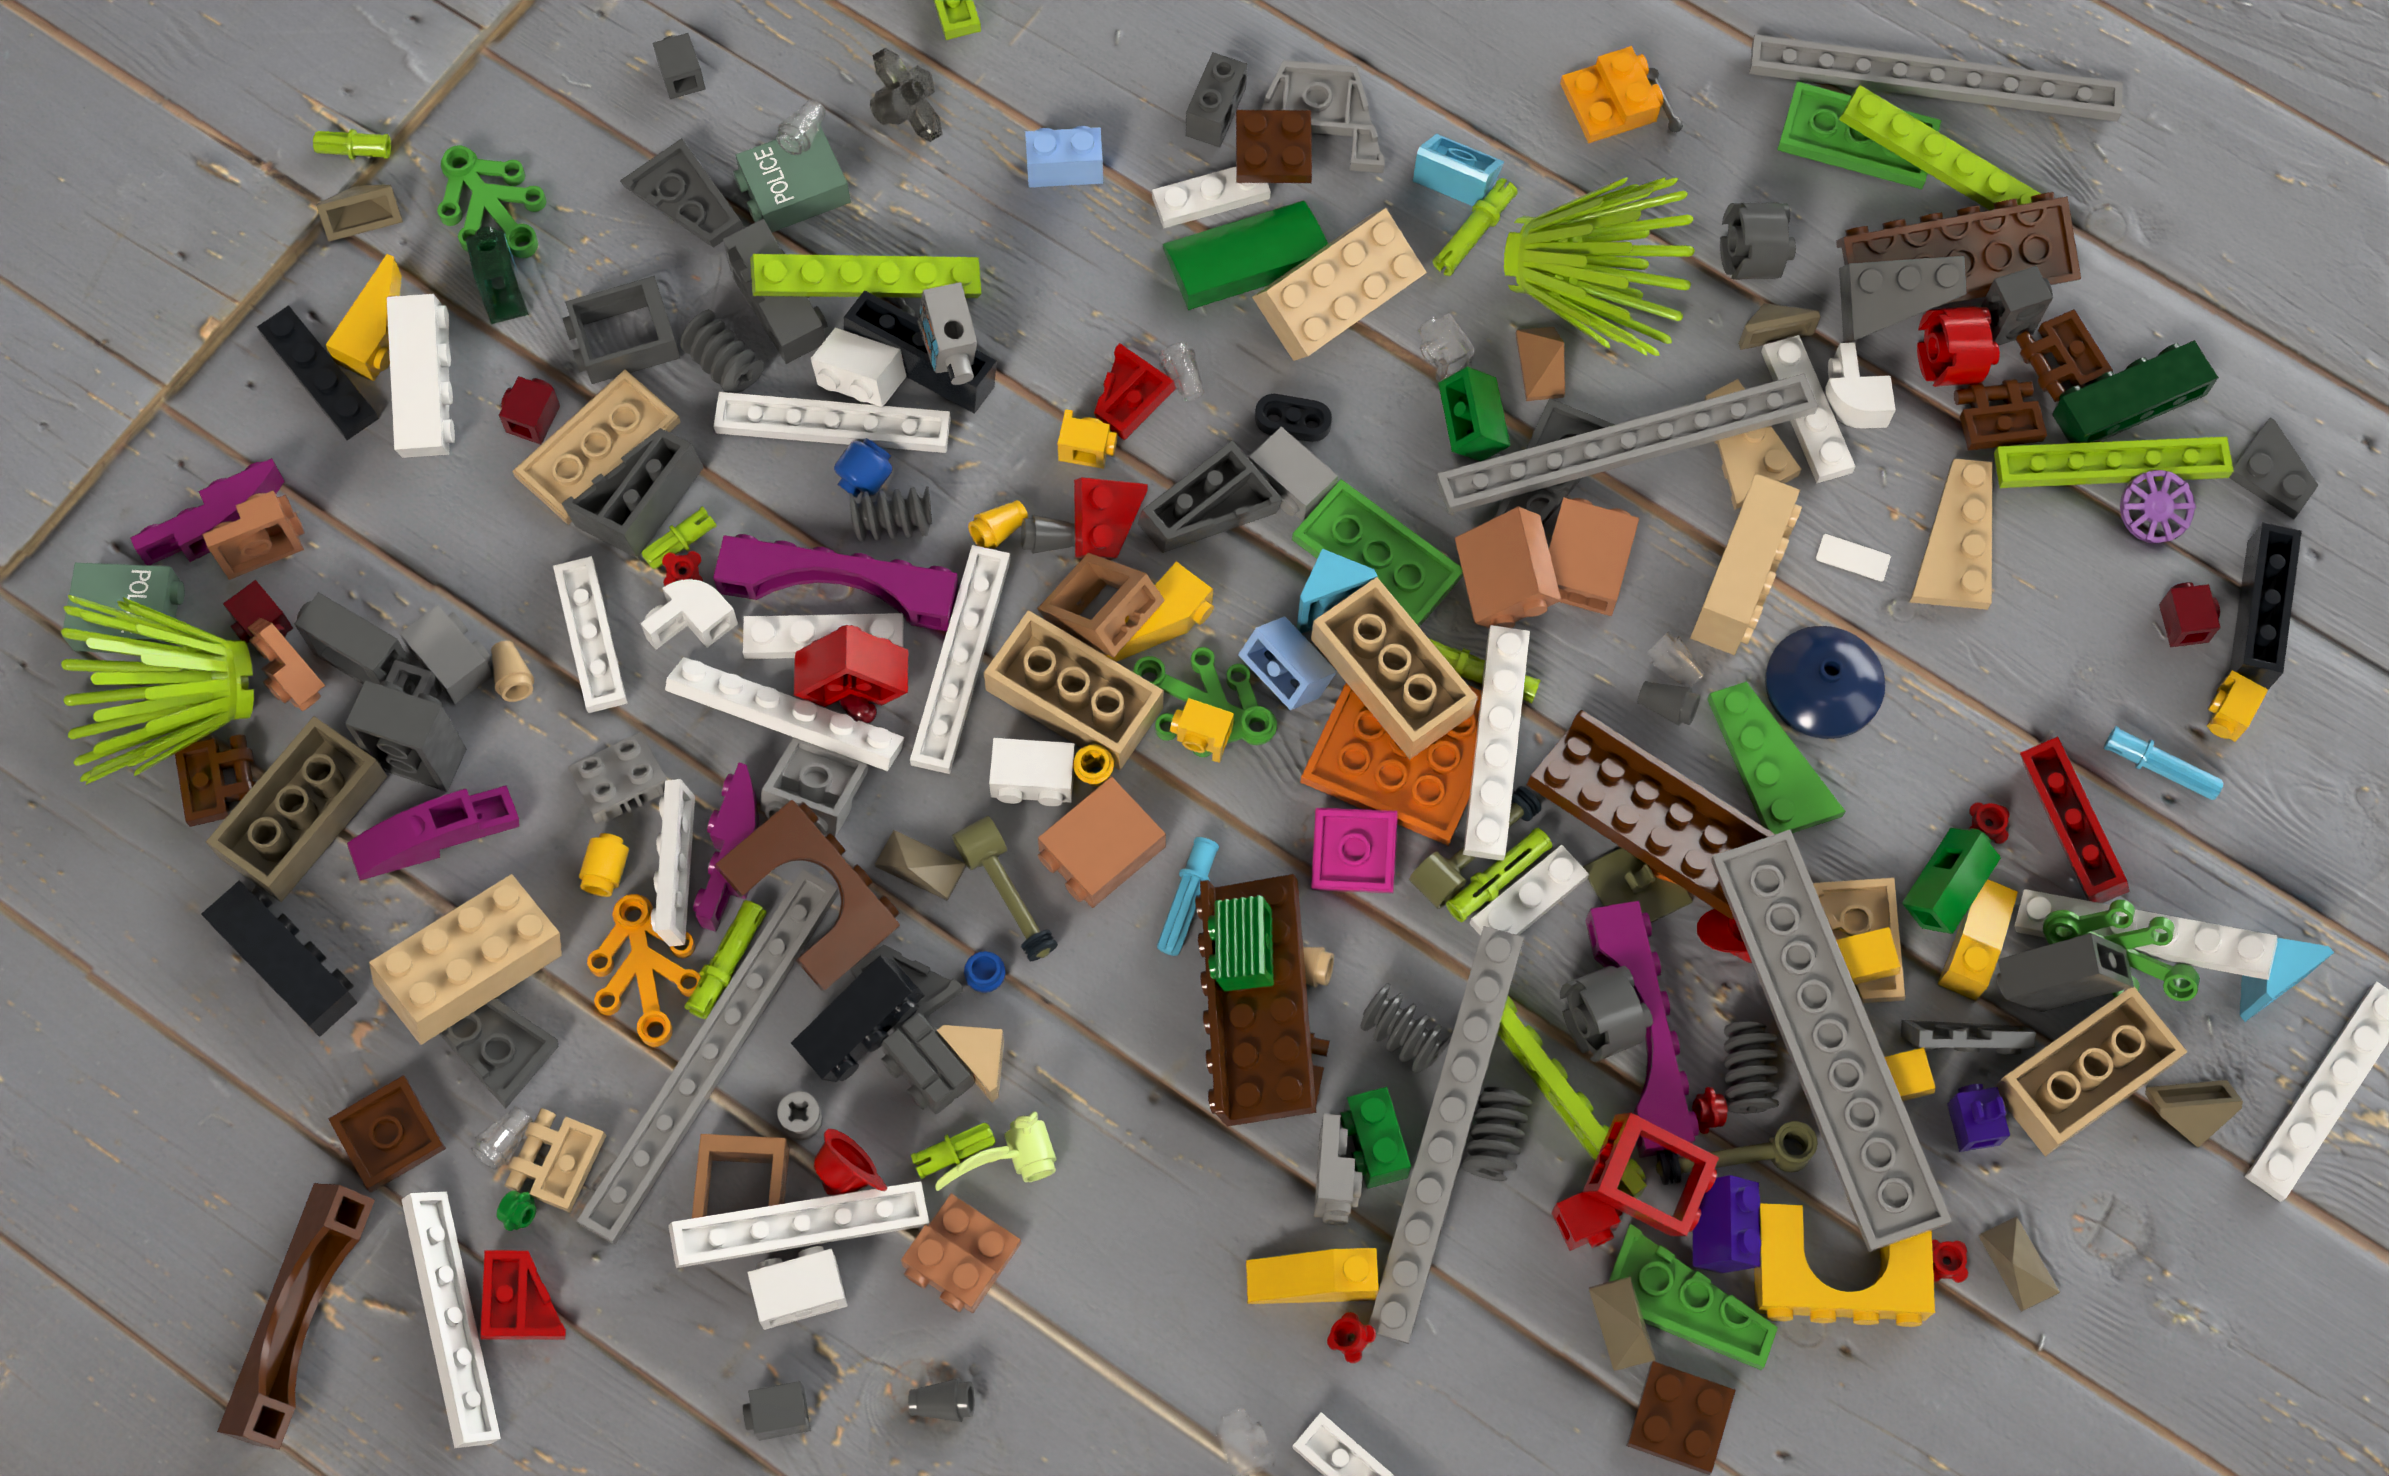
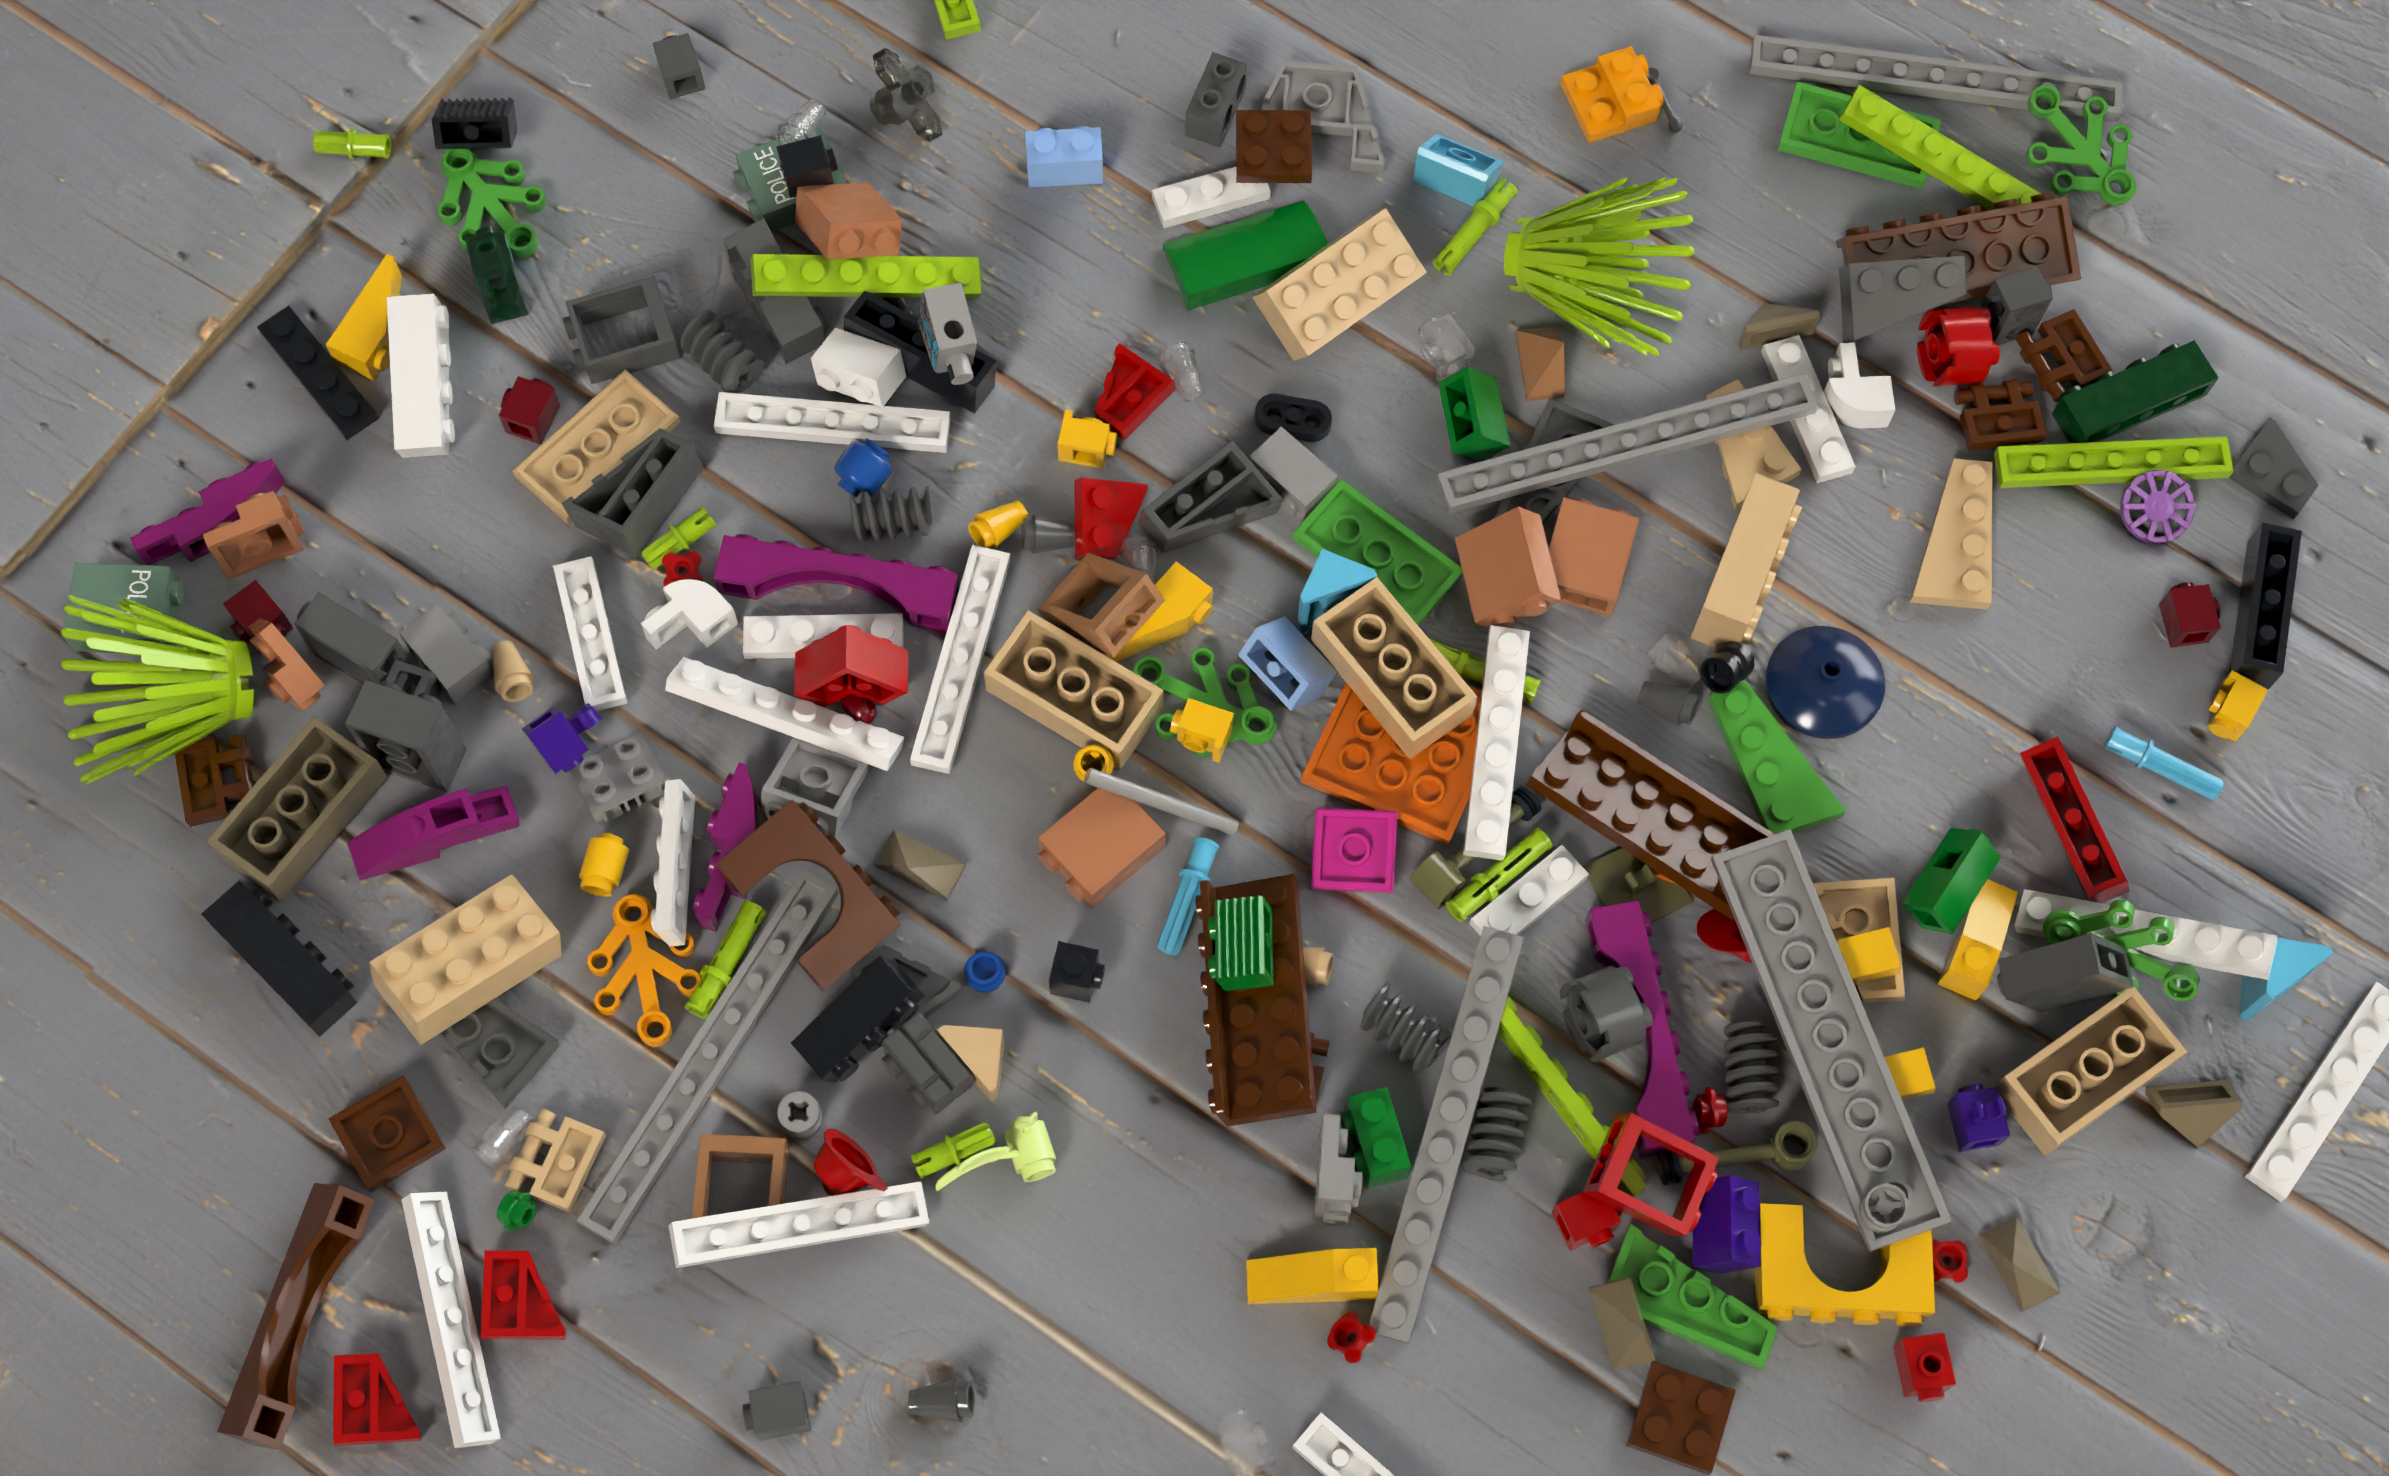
(359, 211): dark tan slope -> none
(368, 1404): none -> red wing
(474, 124): none -> black brick
(559, 738): none -> dark purple brick
(685, 193): dark grey wing -> none
(797, 1287): white brick -> none
(806, 163): none -> black brick
(848, 220): none -> nougat brick
(959, 1254): nougat plate -> none
(981, 846): olive piece -> none
(1032, 771): white brick -> none
(1075, 972): none -> black brick
(1140, 554): none -> clear cone
(1161, 801): none -> light grey bar
(1727, 667): none -> black wheel
(1756, 240): dark grey brick -> none
(1853, 557): white sticker -> none
(1886, 1201): none -> light grey wheel
(1924, 1366): none -> red brick
(1967, 1036): dark grey wing -> none
(1996, 814): red plate -> none
(2084, 150): none -> bright green plant

